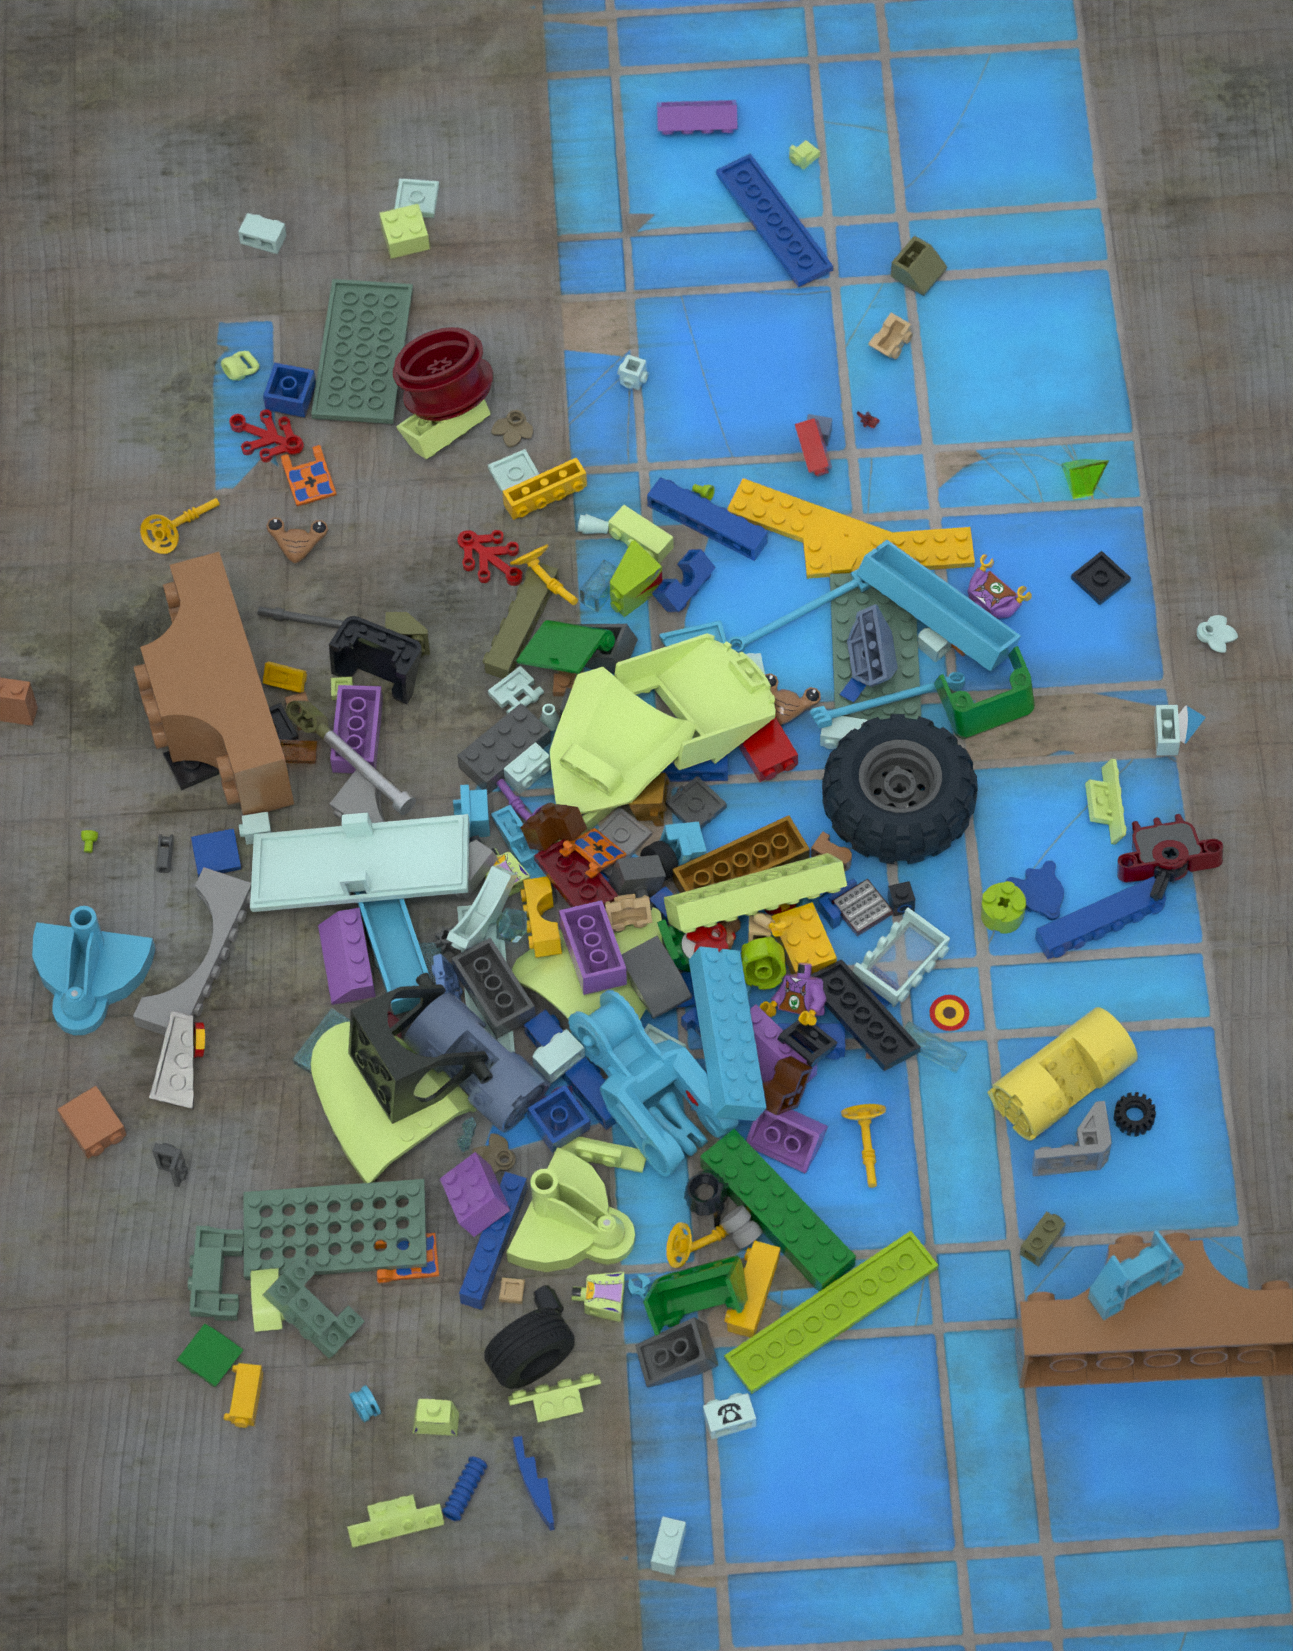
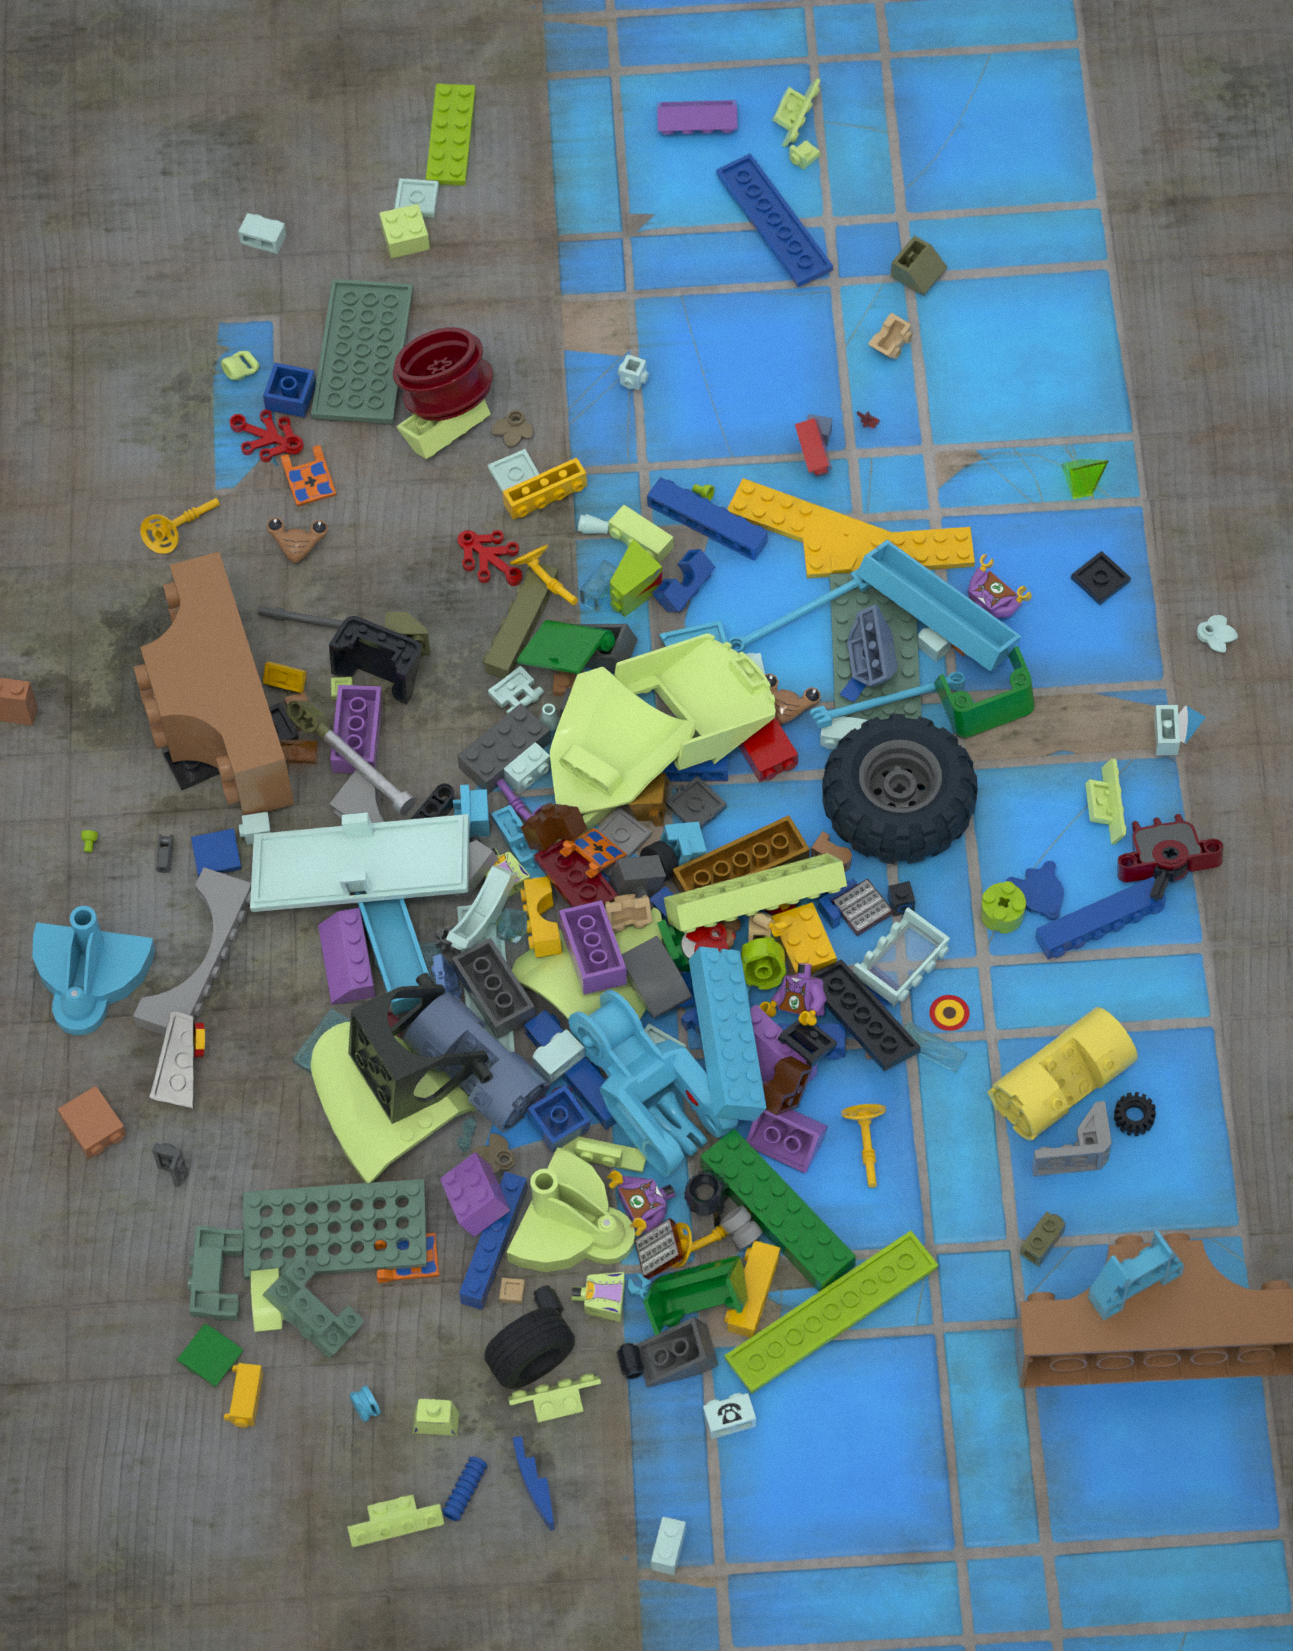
(436, 803): none -> black beam
(450, 134): none -> lime plate
(630, 1361): none -> black brick
(642, 1200): none -> torso
(659, 1248): none -> tile
(792, 110): none -> yellowish green bracket

